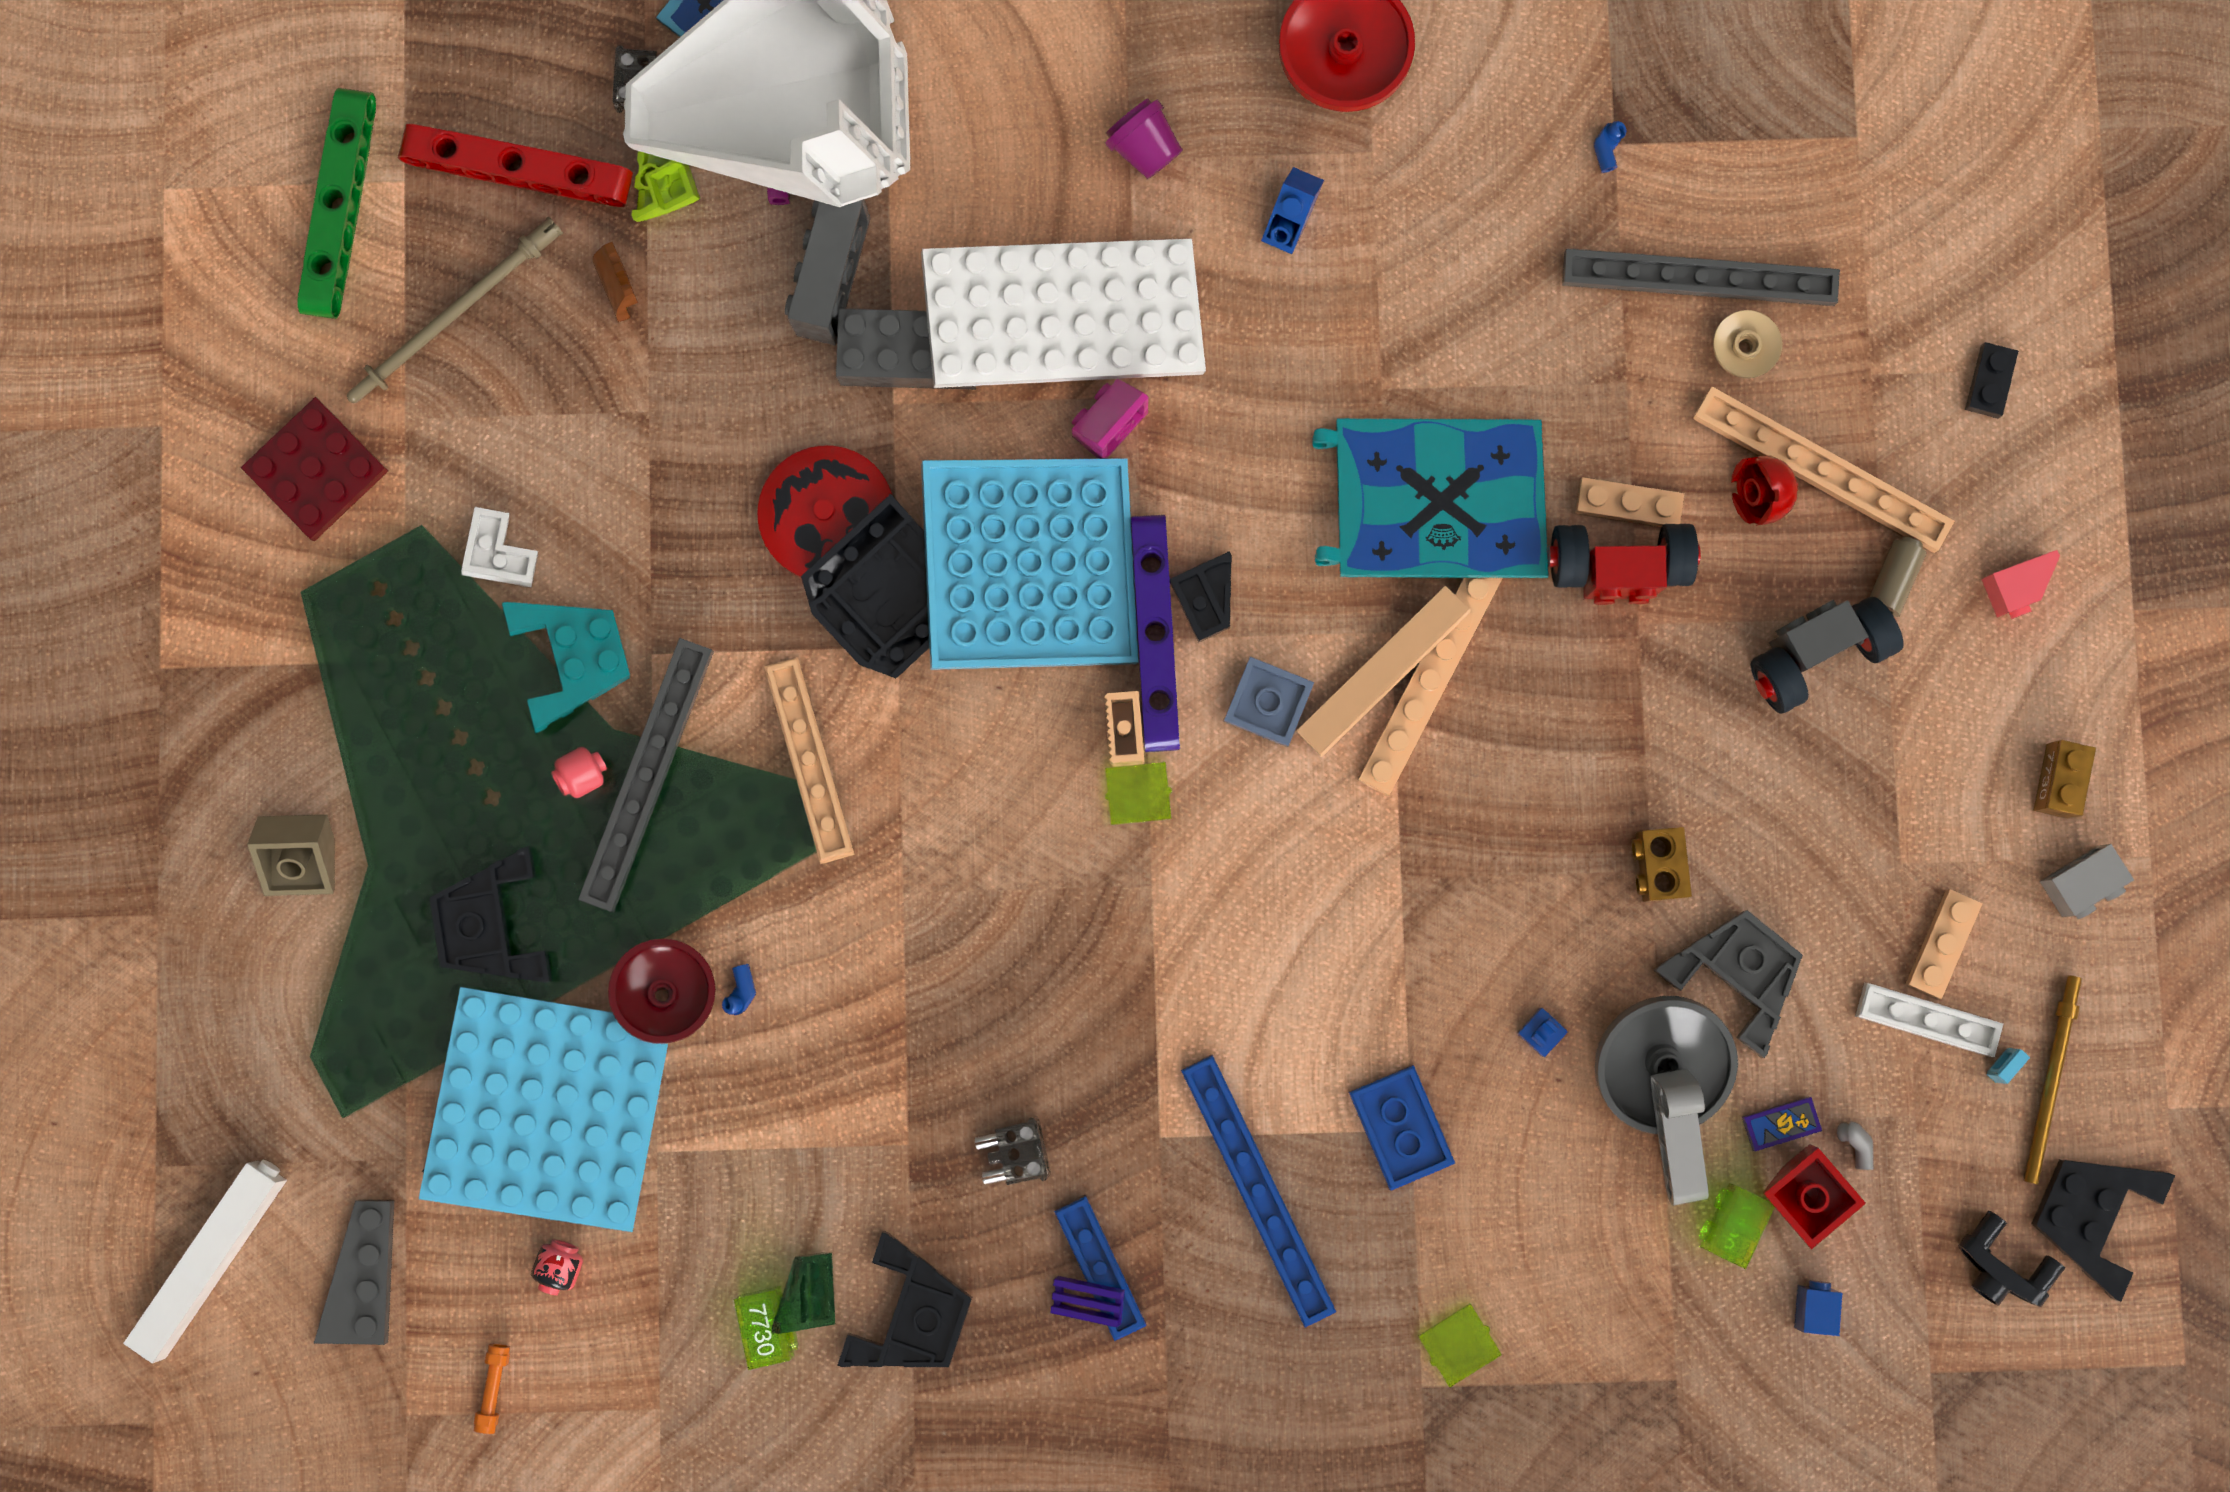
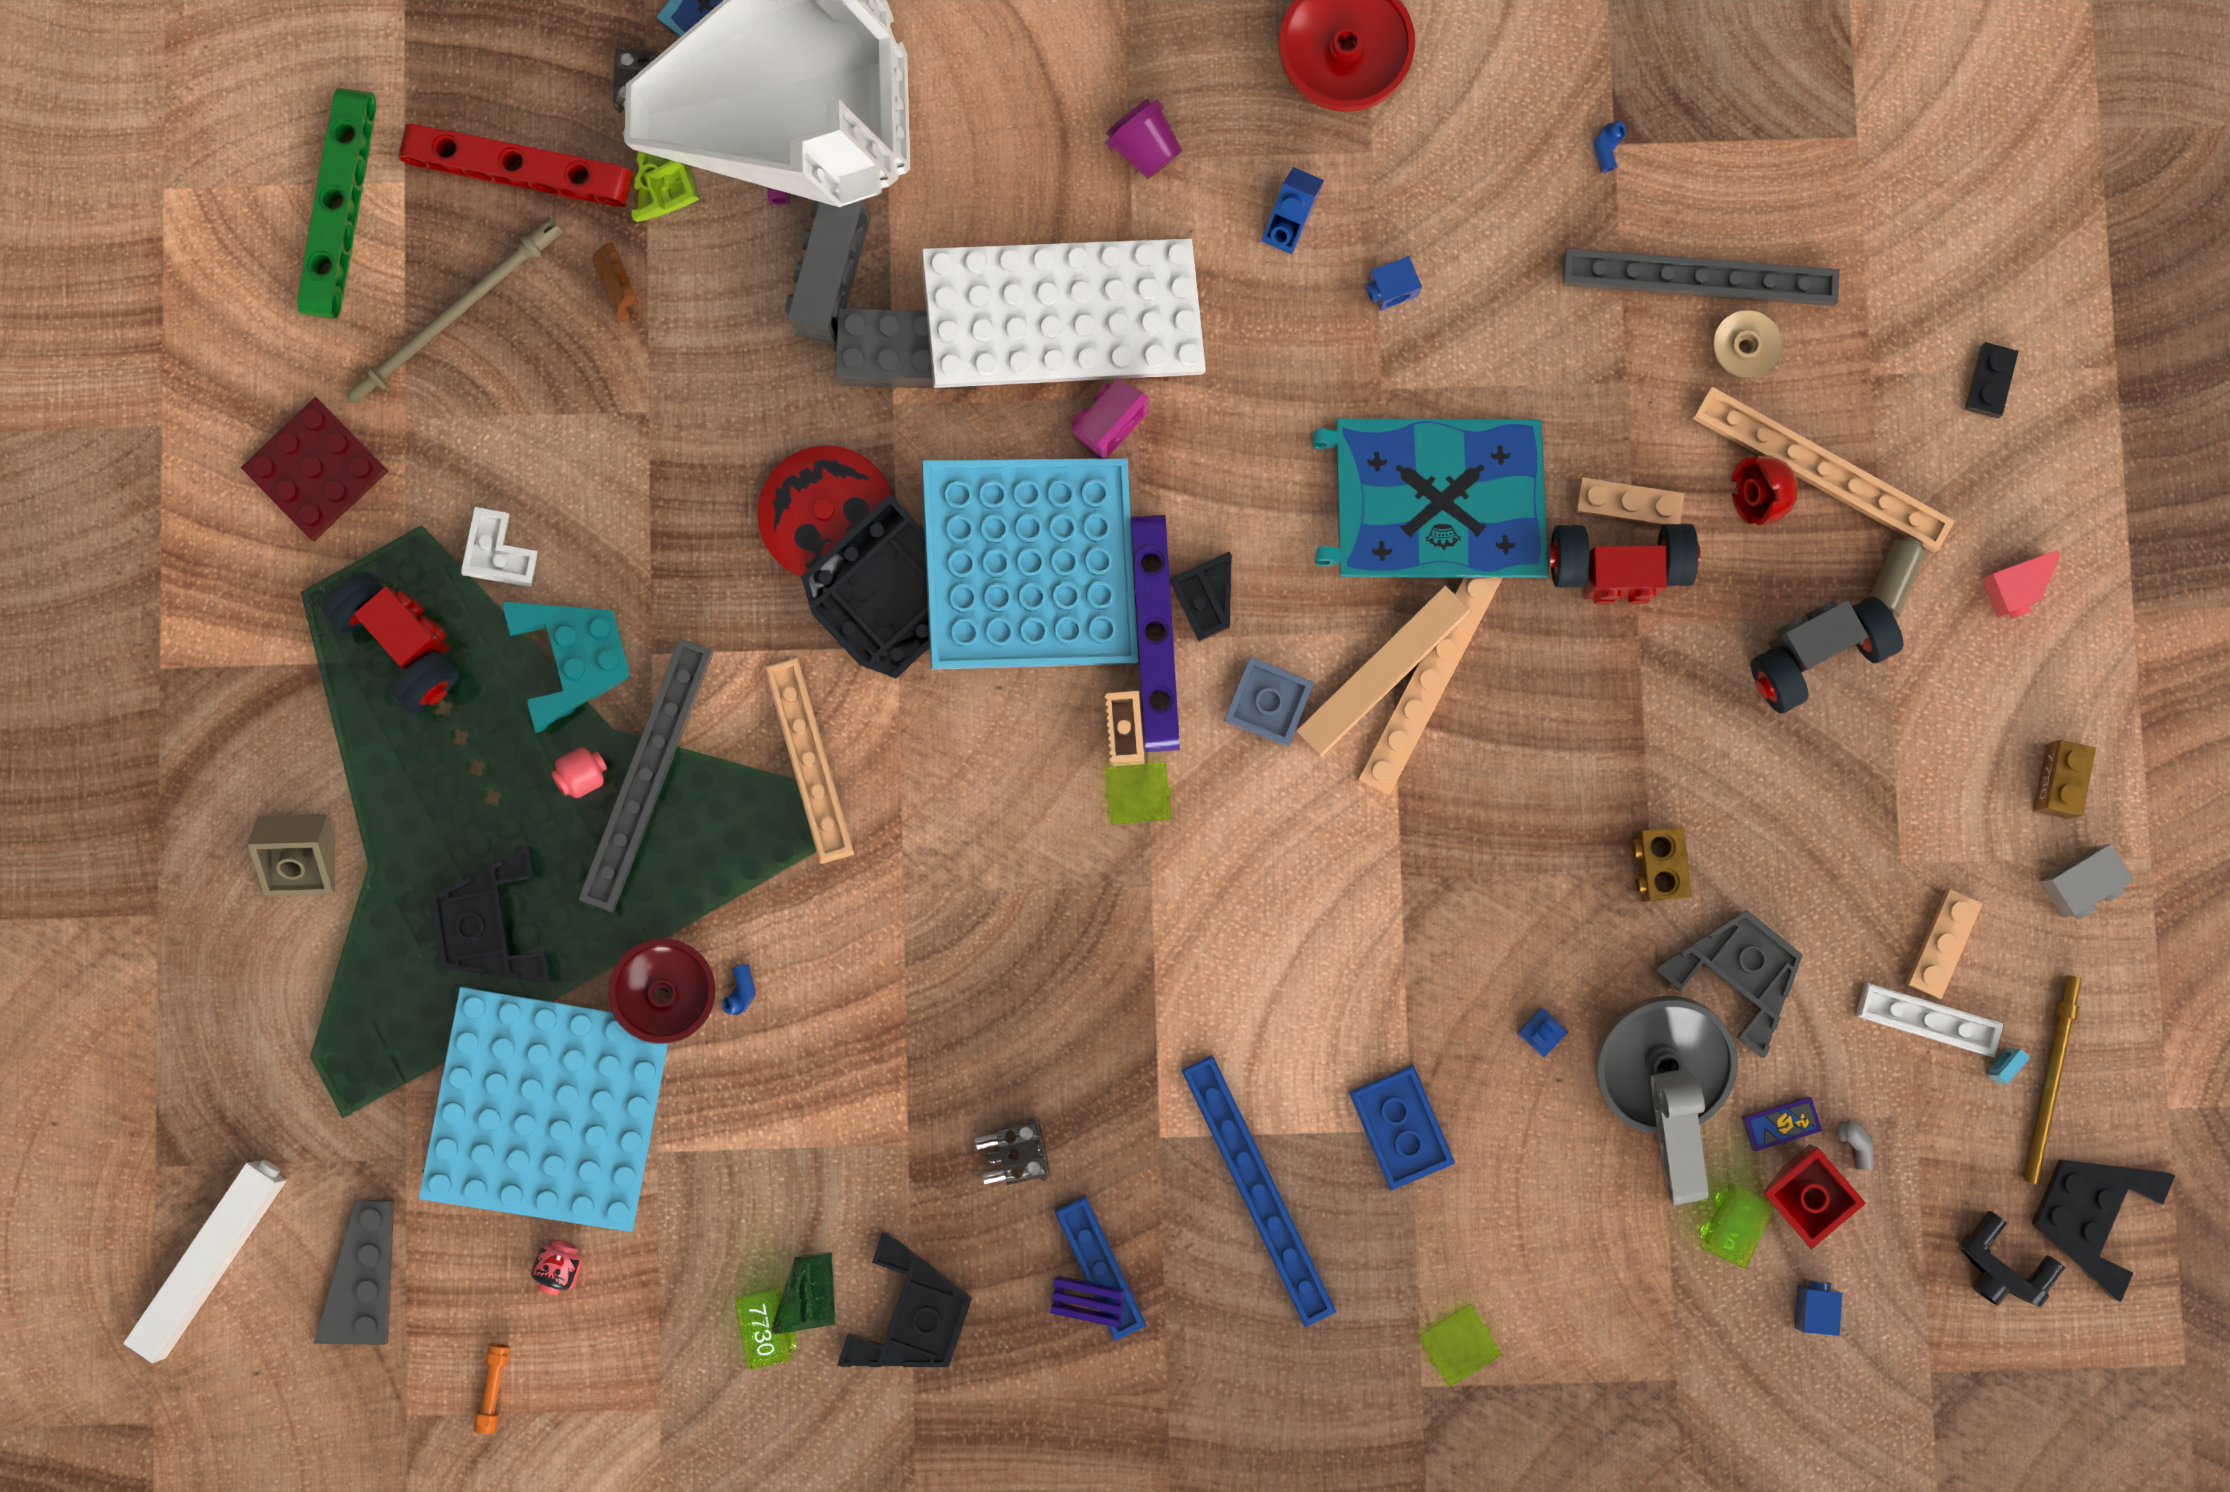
(402, 631): none -> brick
(1393, 283): none -> blue brick

